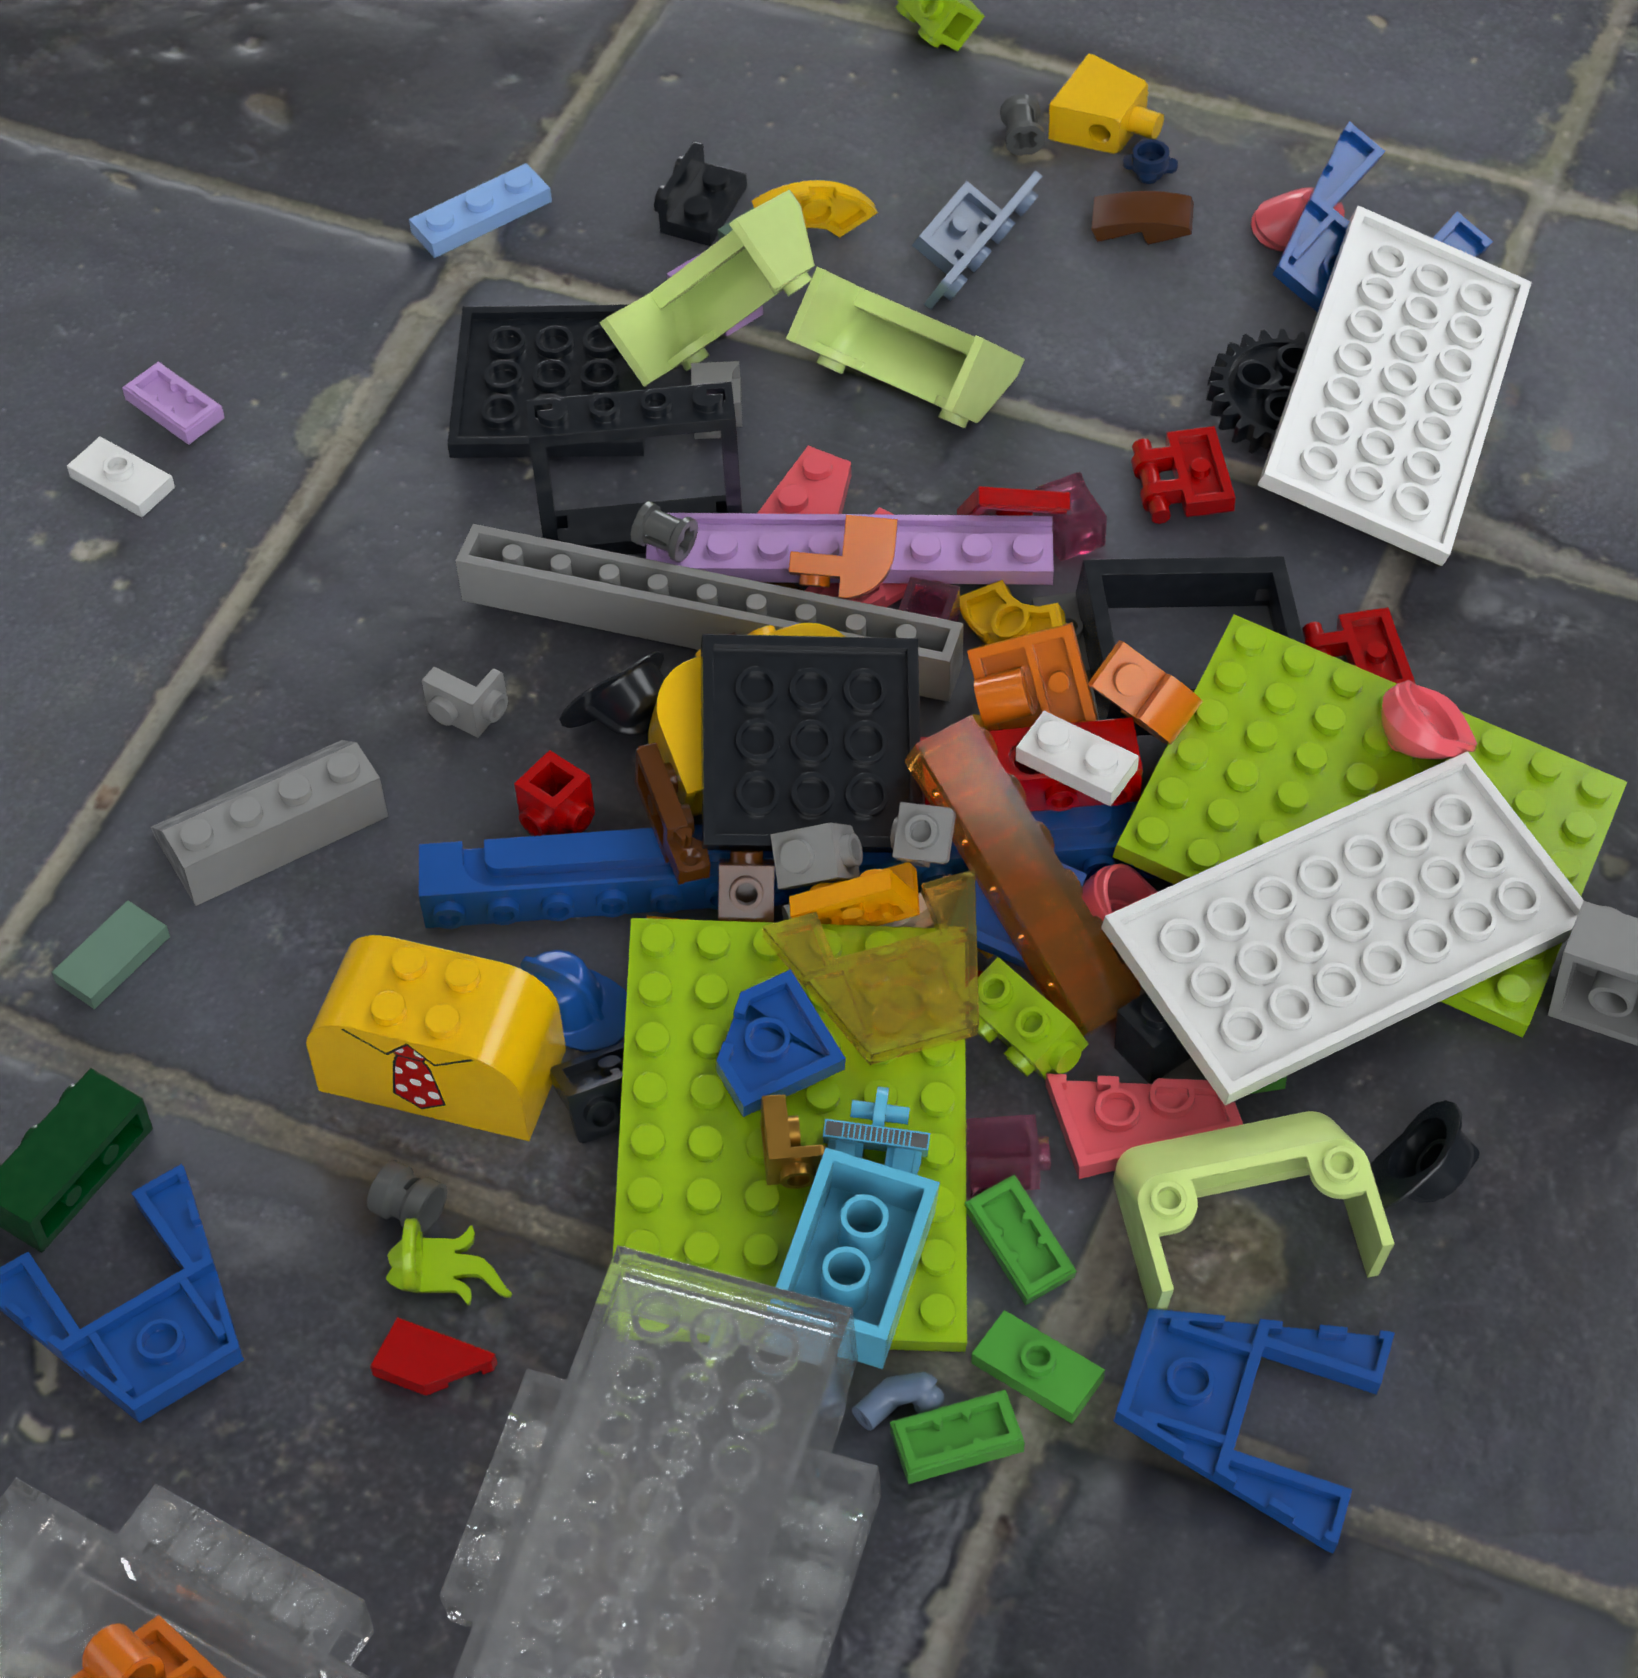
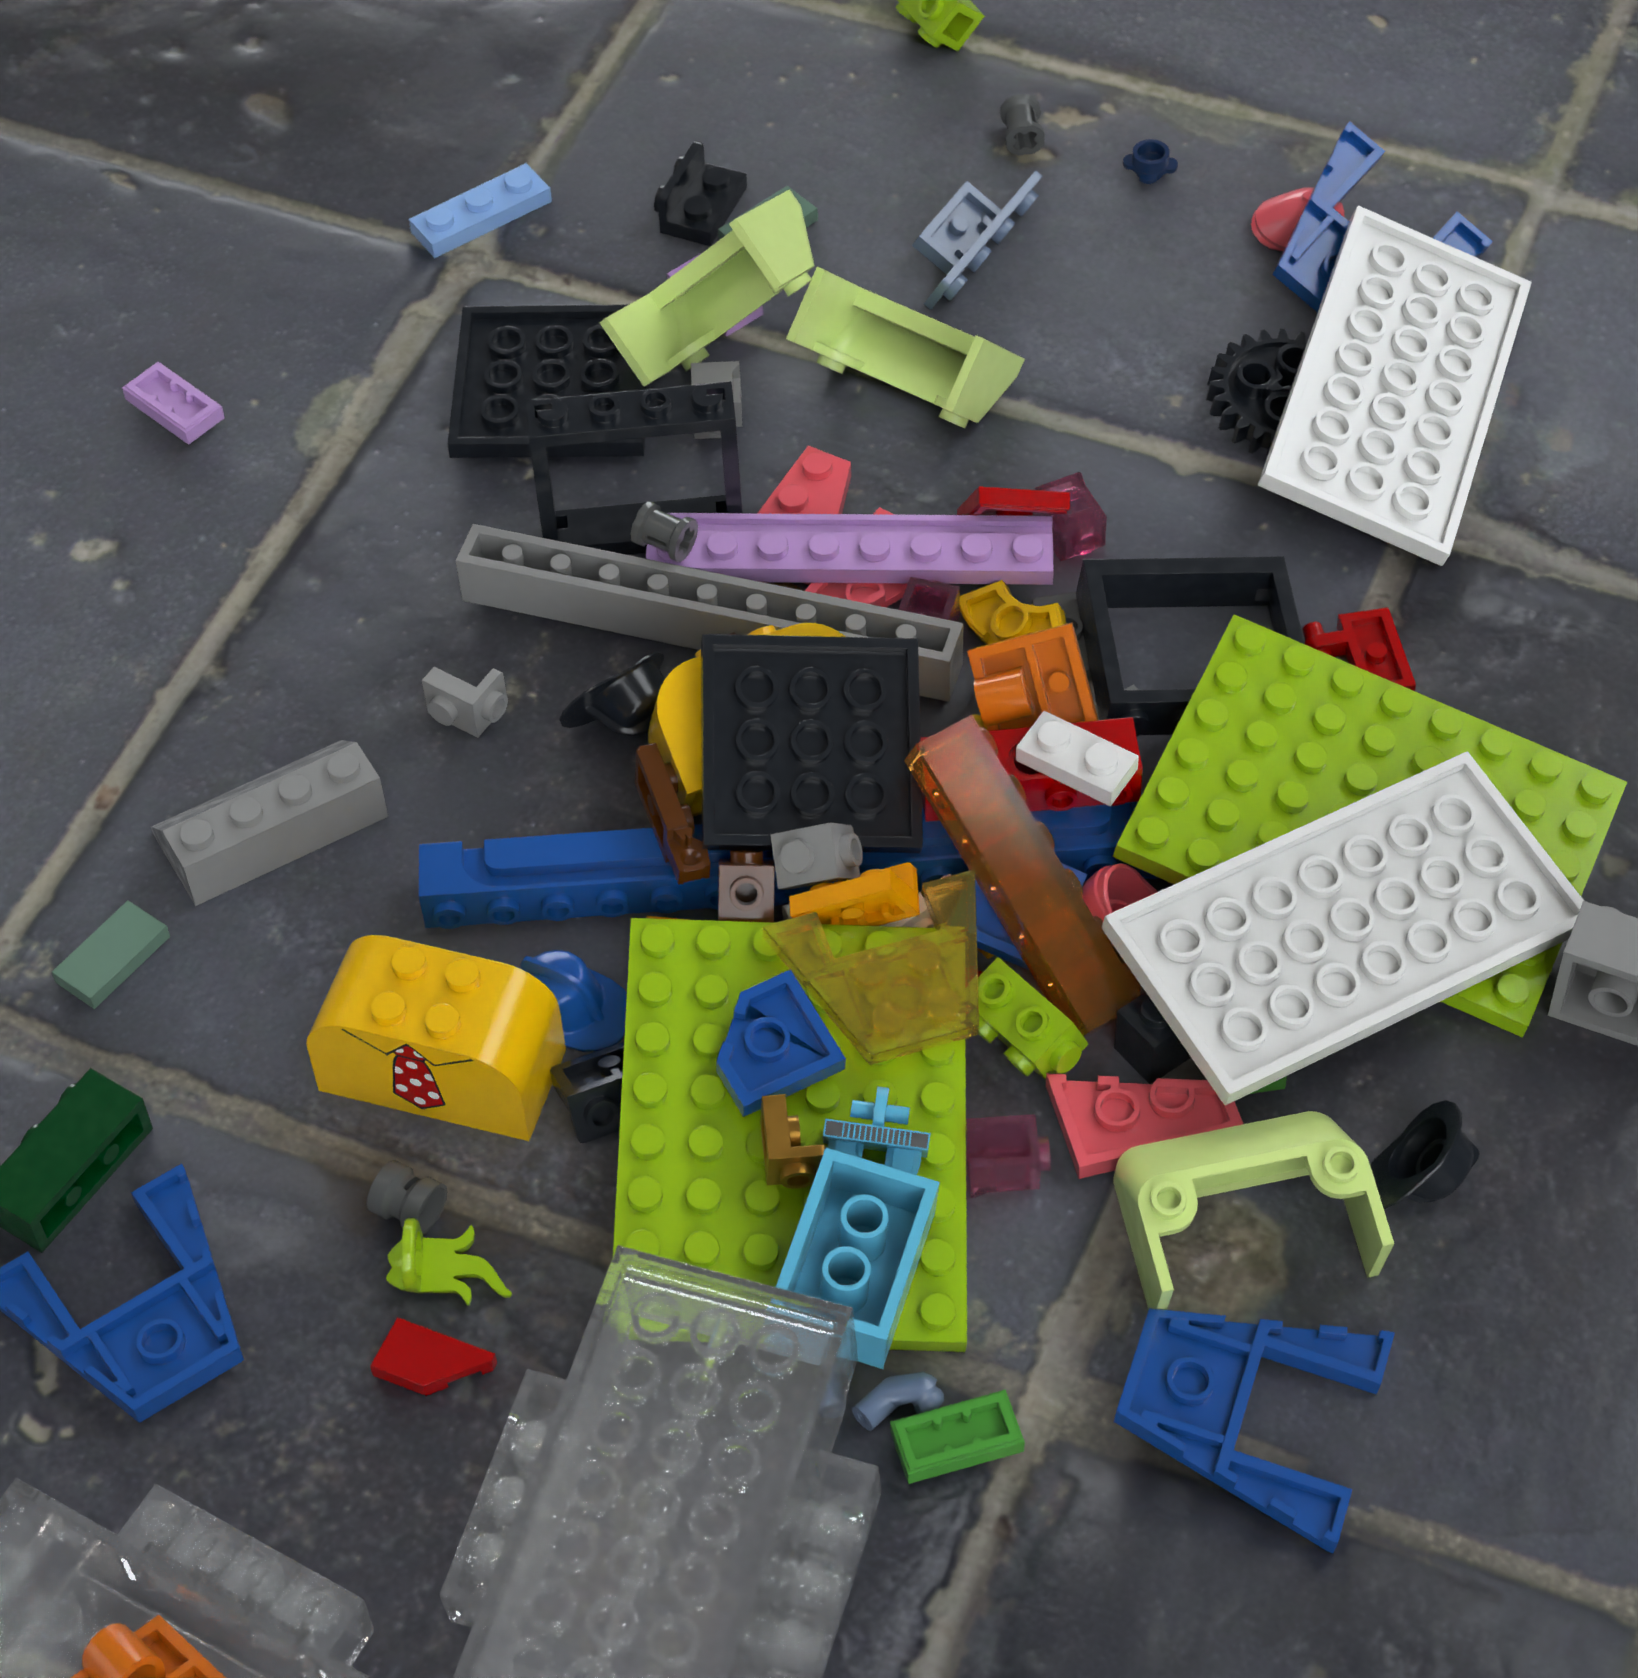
(121, 476): white plate -> none
(554, 797): red brick -> none
(826, 204): yellow tile -> none
(864, 563): orange brick -> none
(922, 834): light grey bracket -> none
(1020, 1239): bright green plate -> none
(1038, 1366): bright green plate -> none
(1102, 108): yellow torso -> none
(1145, 693): orange brick -> none
(1154, 213): reddish brown slope -> none
(1198, 471): red plate -> none
(1424, 723): coral hat -> none

